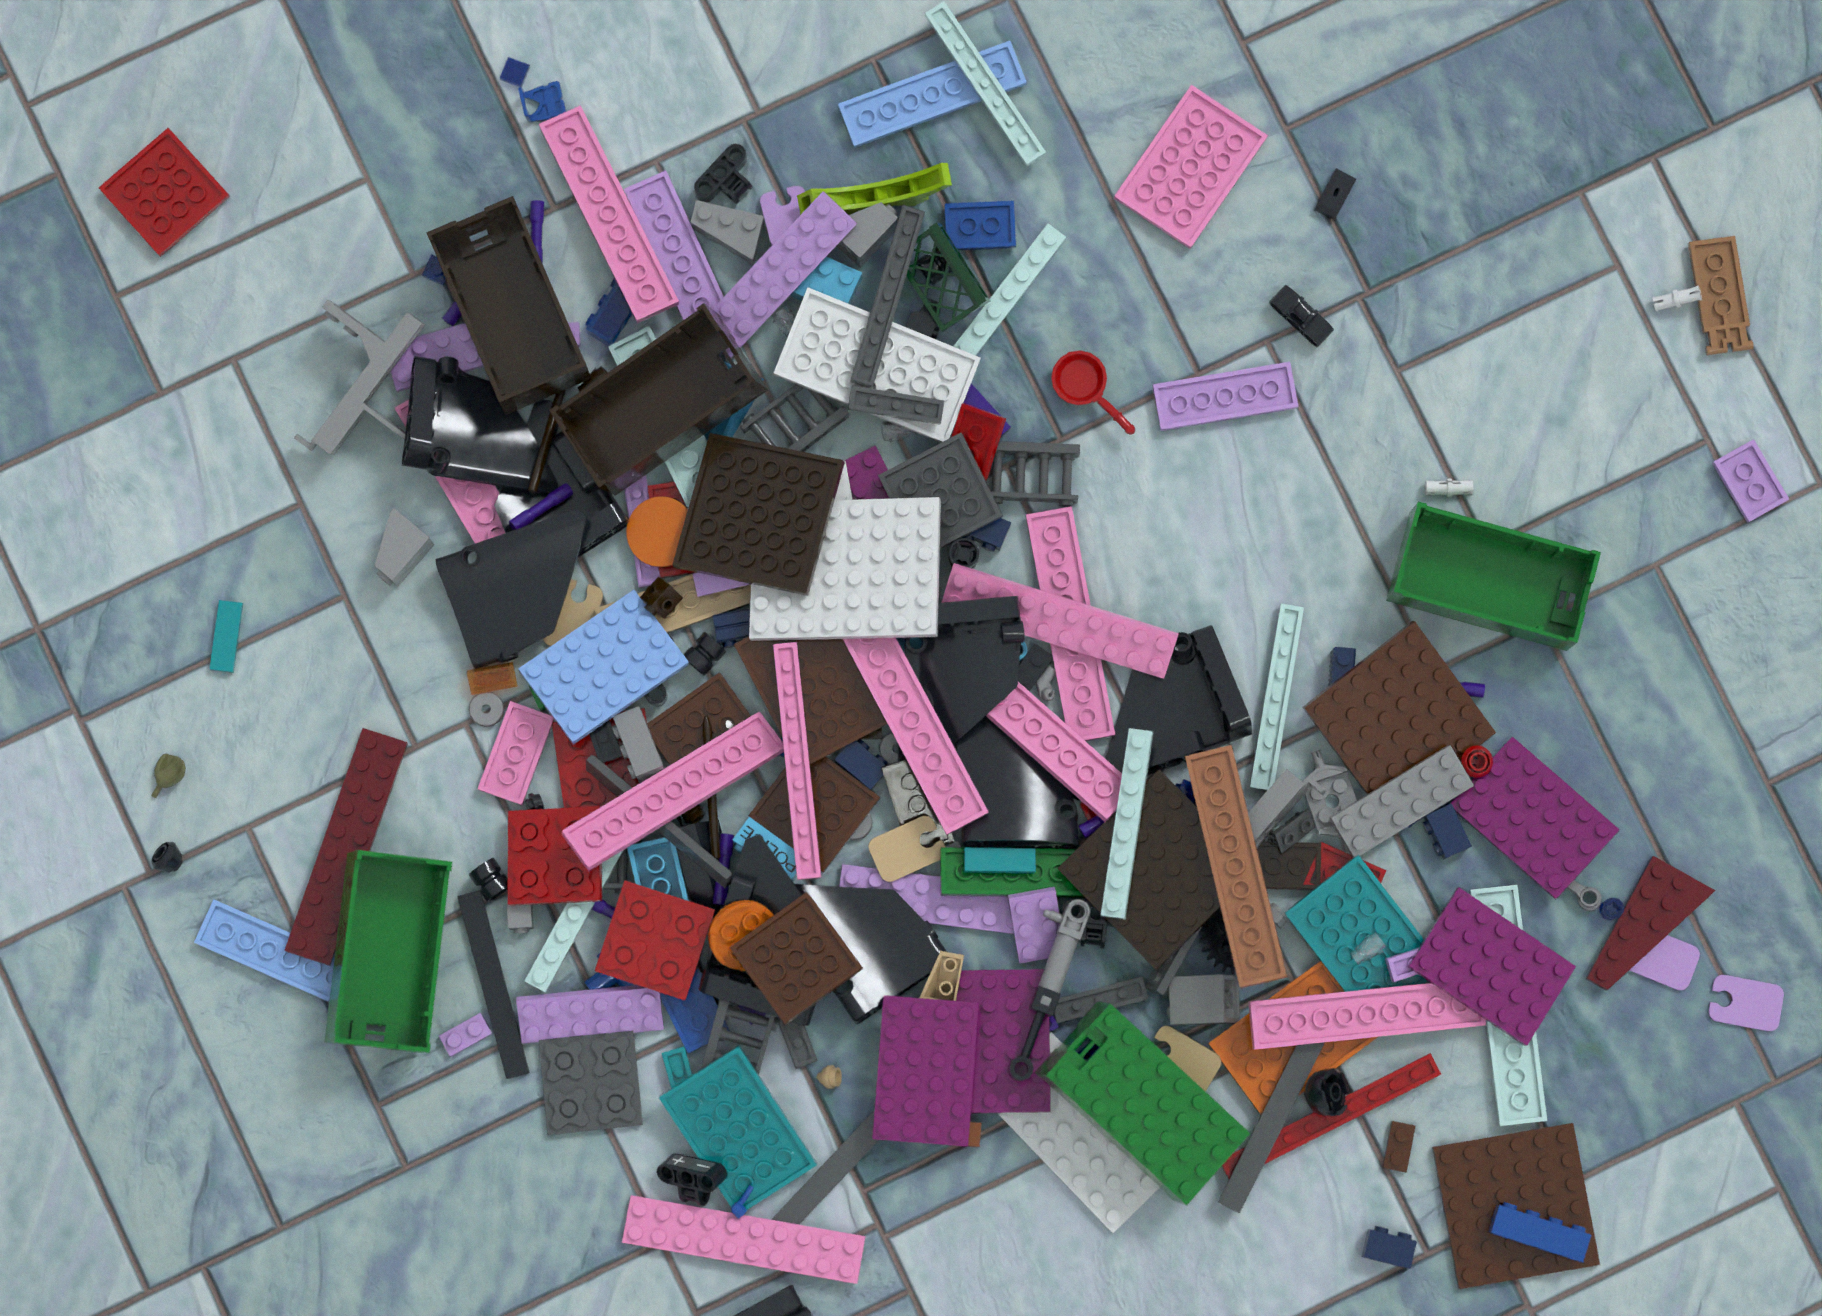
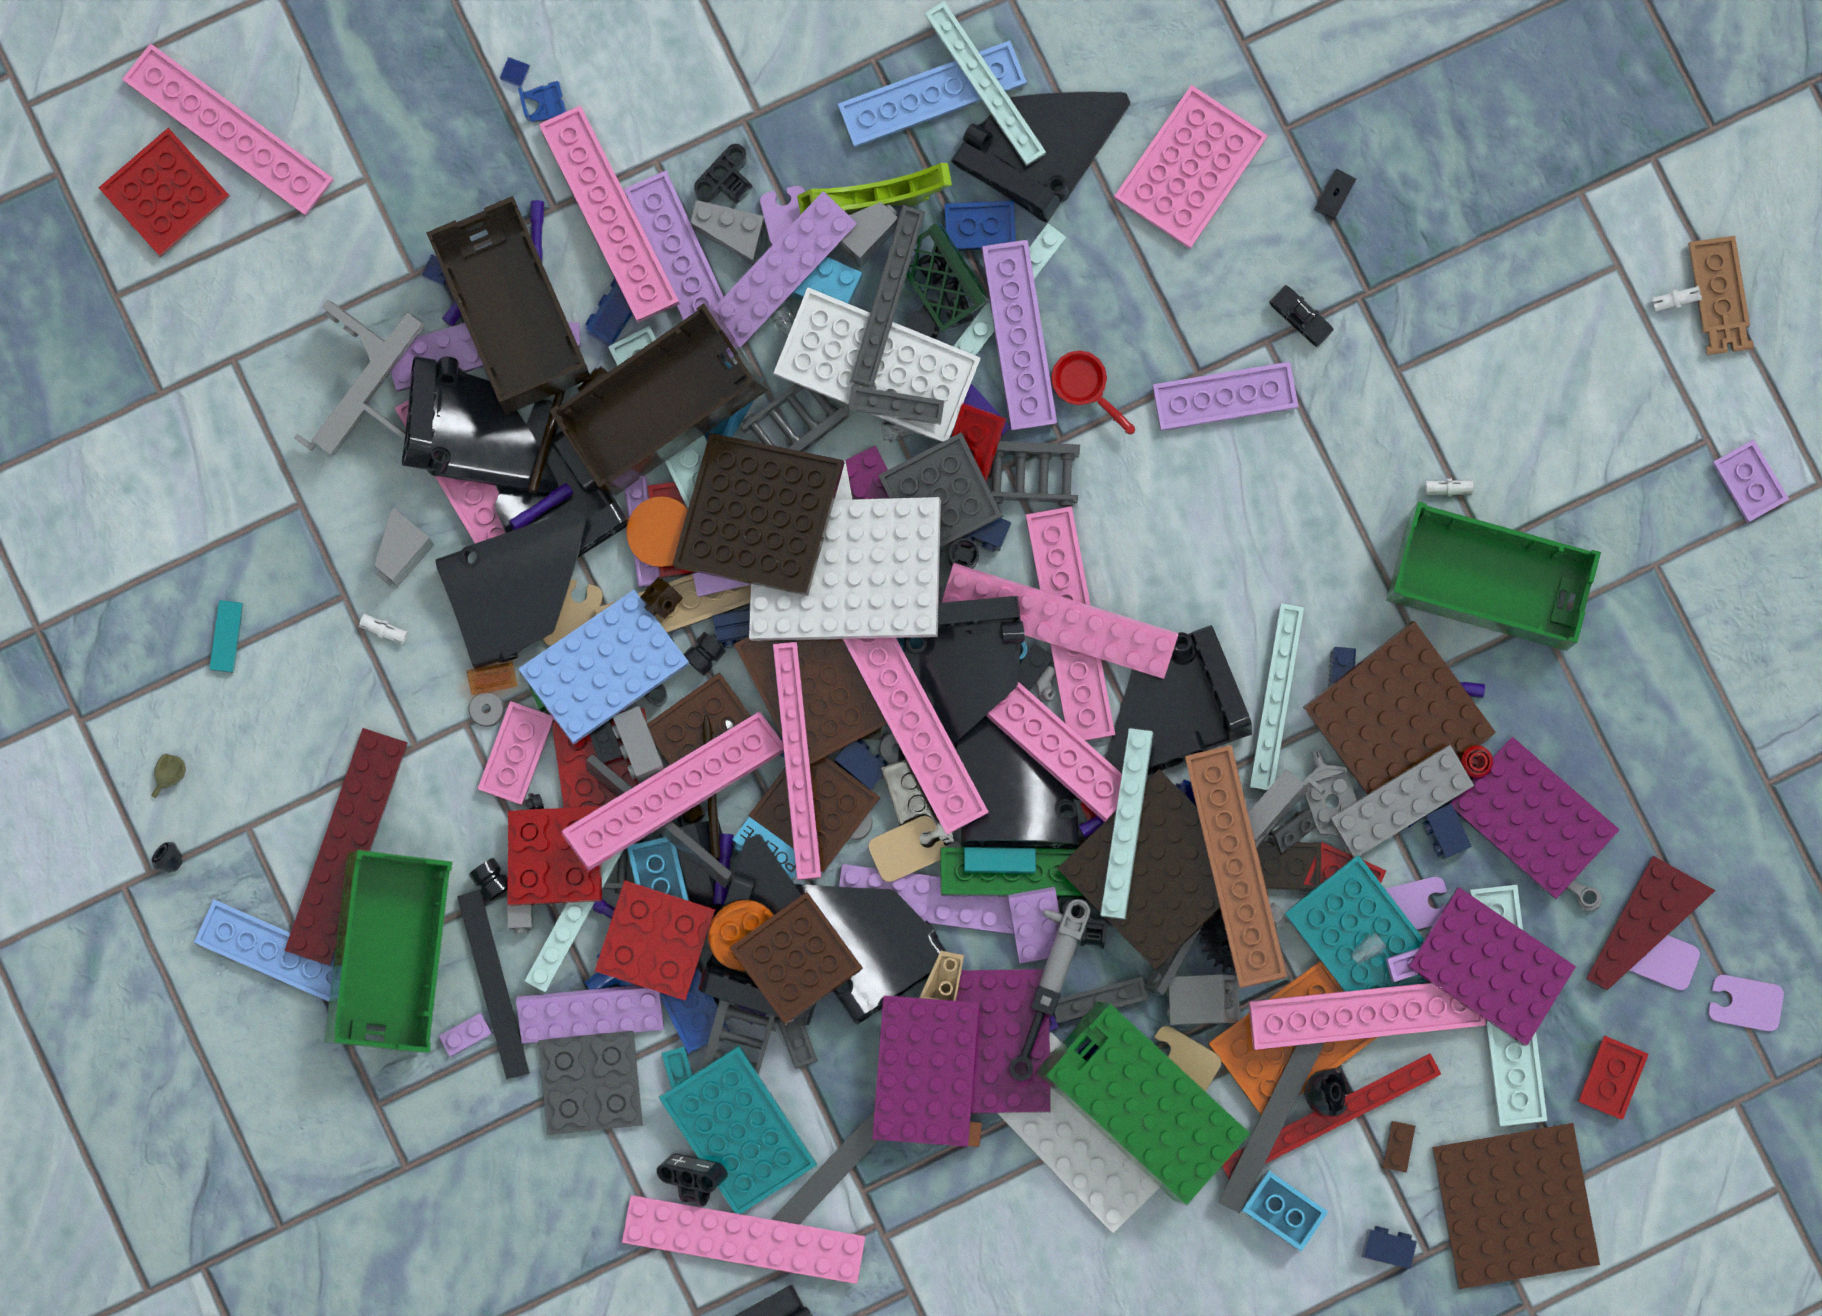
(228, 129): none -> bright pink plate
(383, 629): none -> white pin
(738, 1208): blue hand -> none
(830, 1076): tan plate -> none
(952, 284): none -> black piece
(1019, 335): none -> lavender plate
(1070, 130): none -> black panel
(1284, 1210): none -> medium azure brick
(1413, 900): none -> lavender piece
(1540, 1233): blue brick -> none
(1613, 1077): none -> red plate
(1617, 903): clear blue bush -> none

